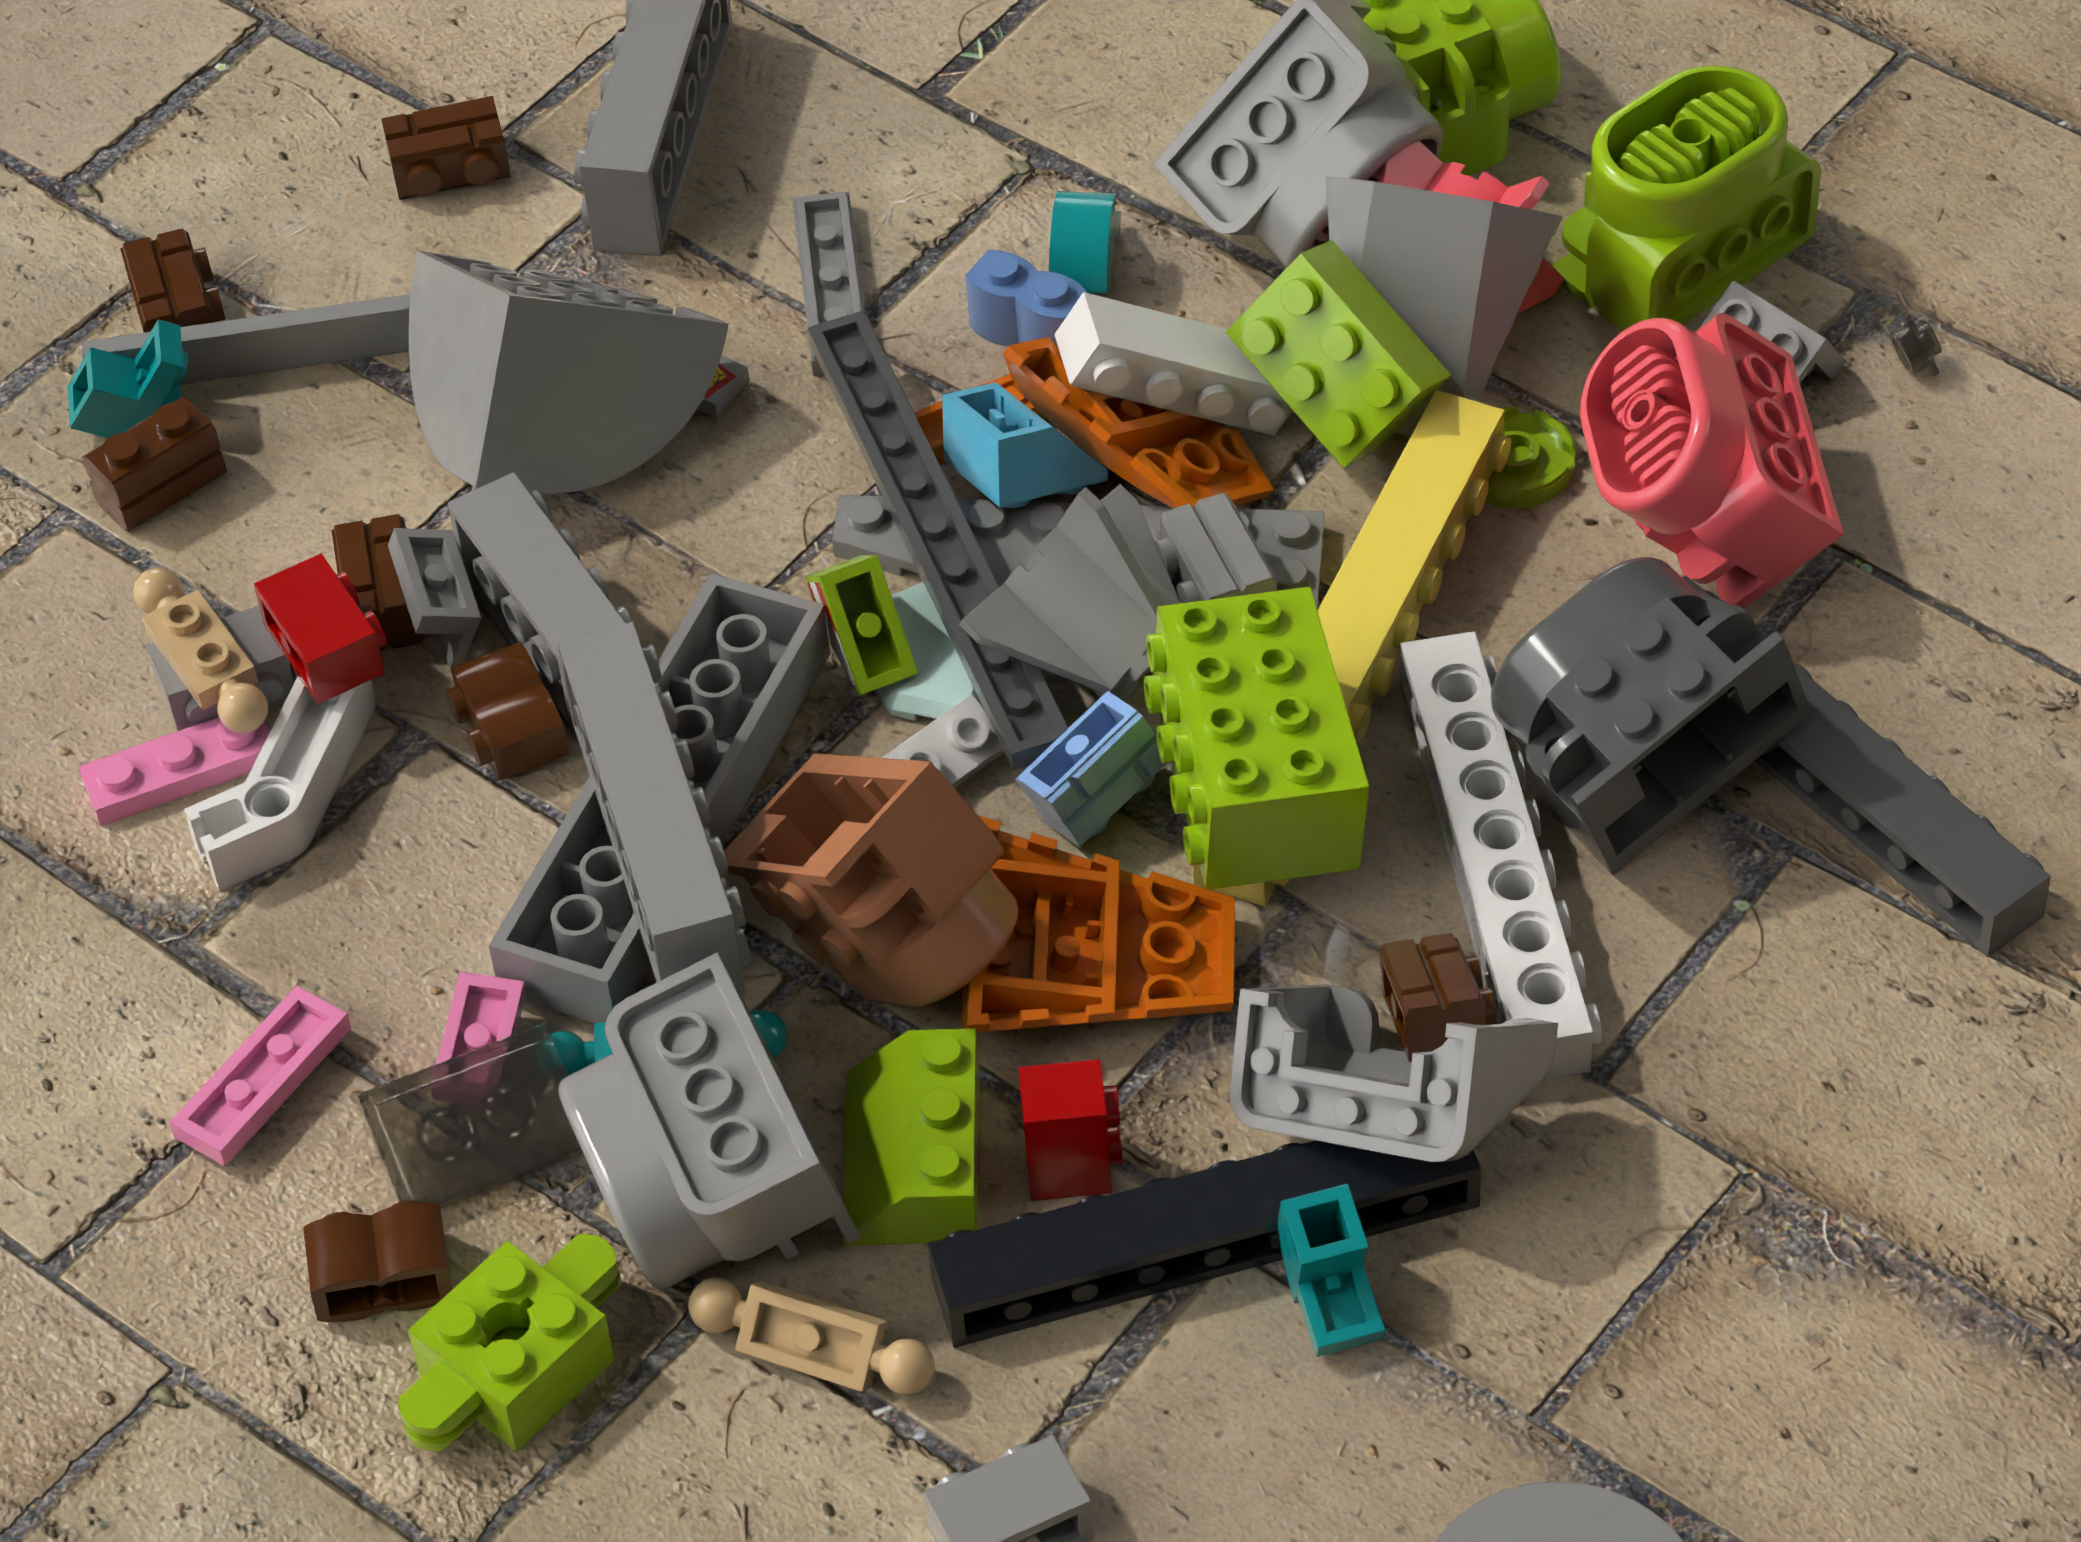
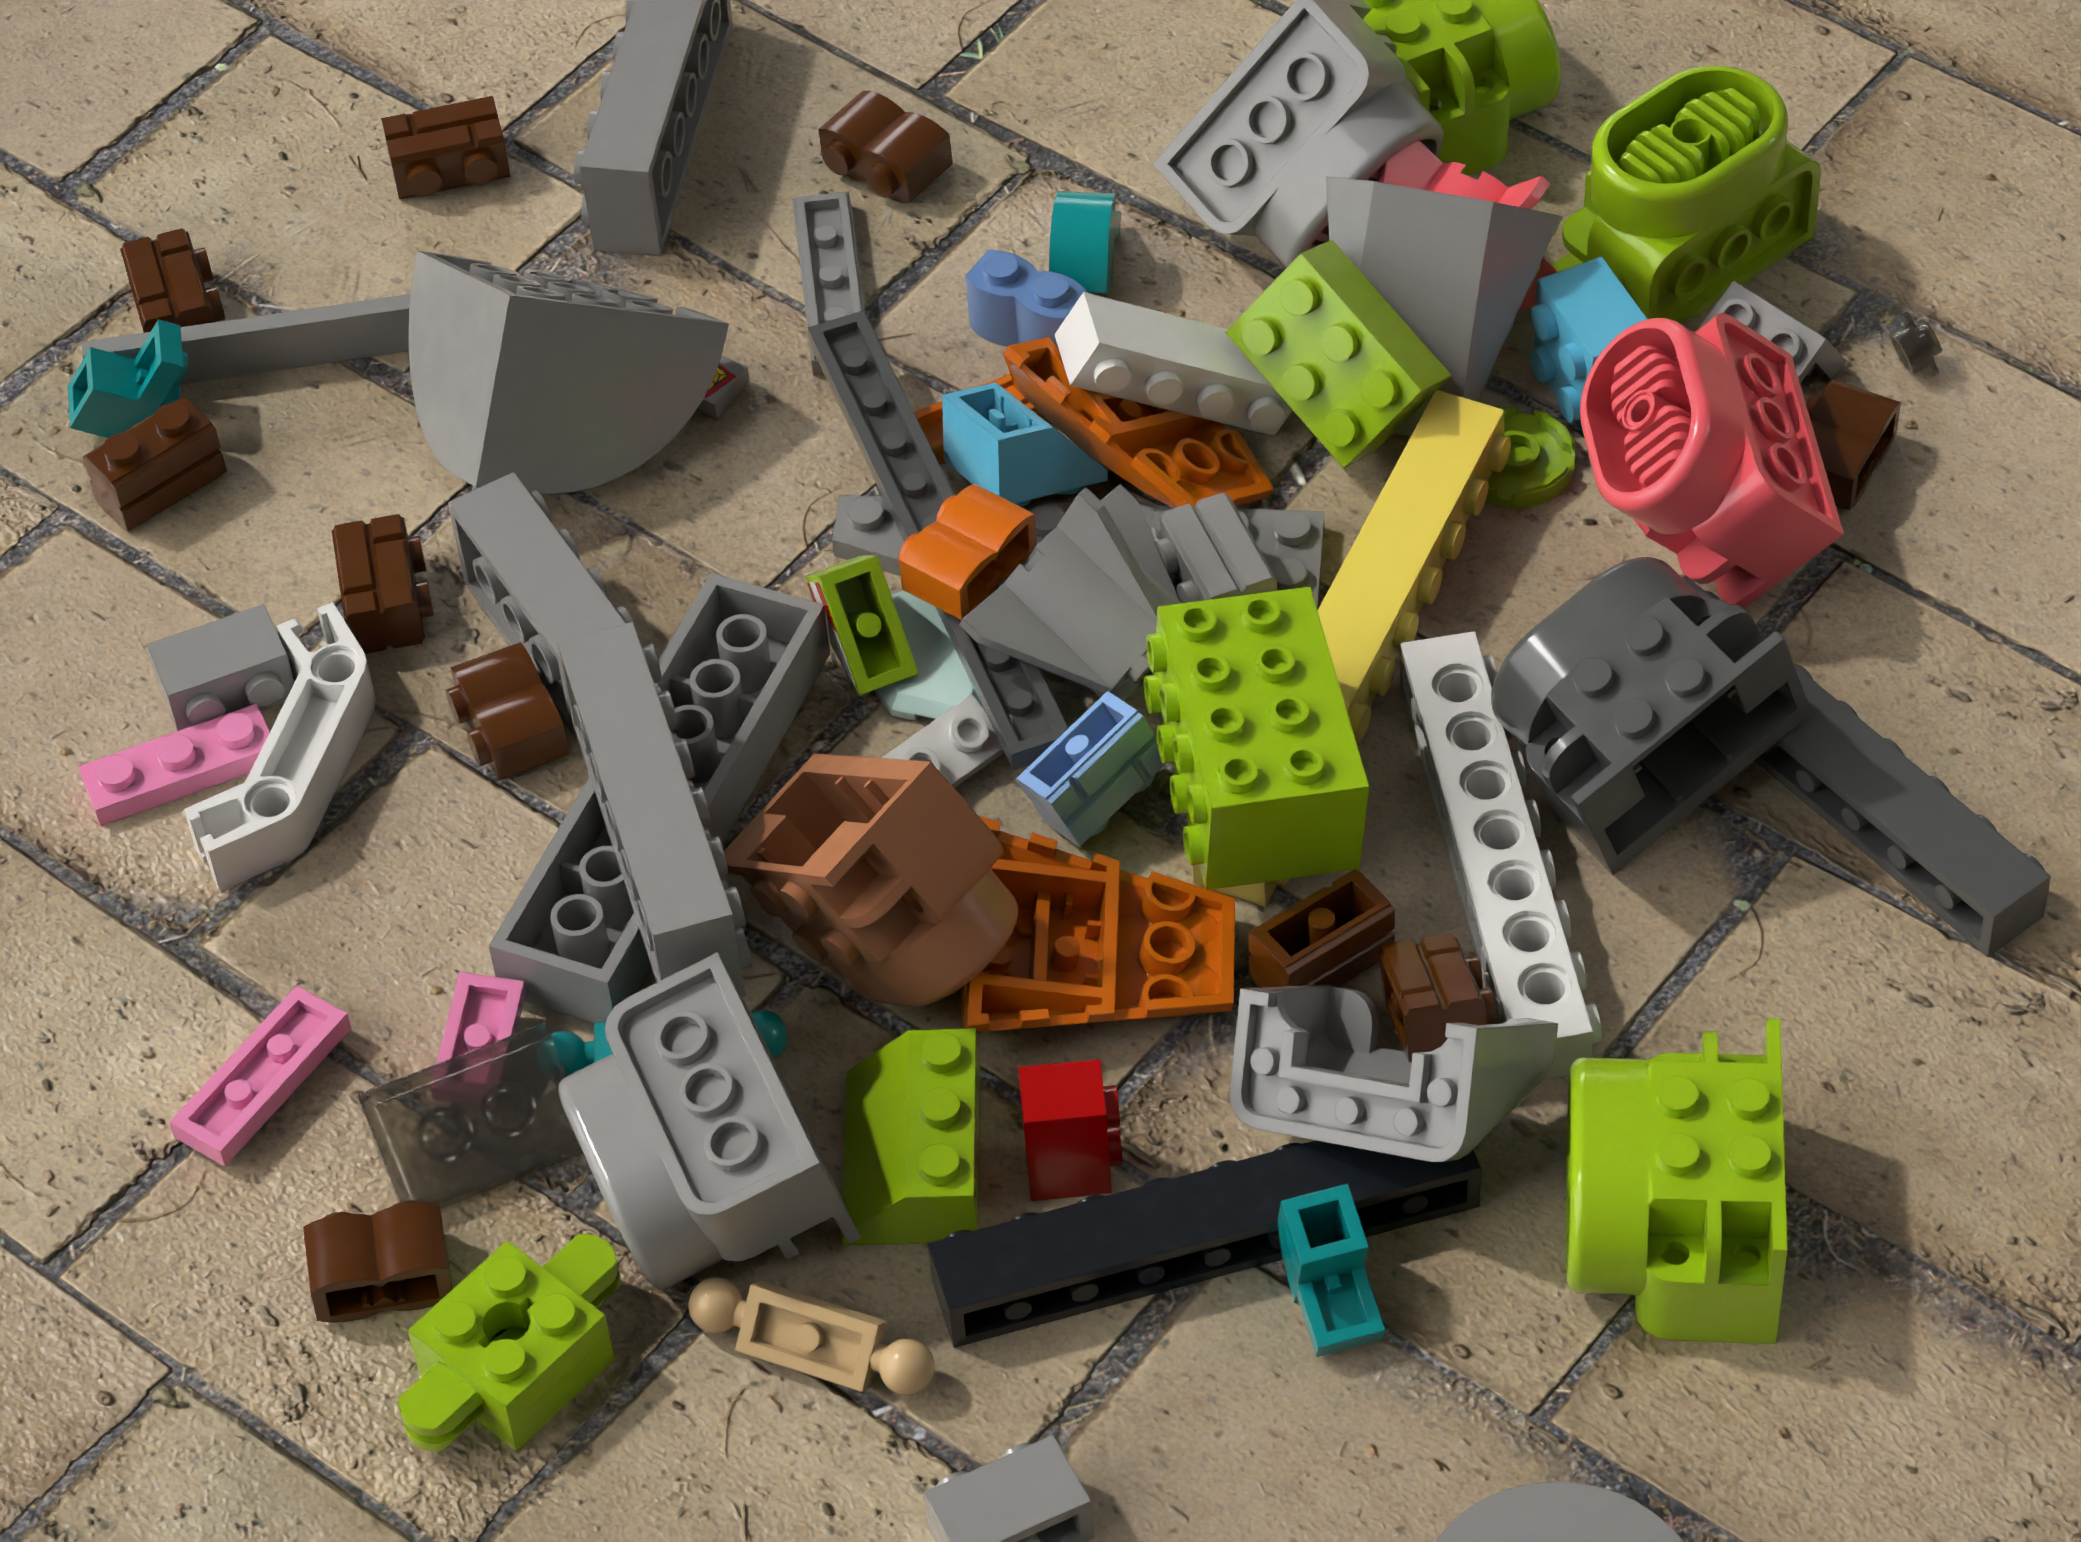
(200, 650): tan plate -> none
(321, 628): red brick -> none
(436, 588): light grey panel -> none
(885, 147): none -> reddish brown brick
(967, 550): none -> orange brick
(1323, 936): none -> reddish brown brick
(1573, 323): none -> medium azure brick
(1681, 1189): none -> lime brick
(1853, 436): none -> reddish brown brick

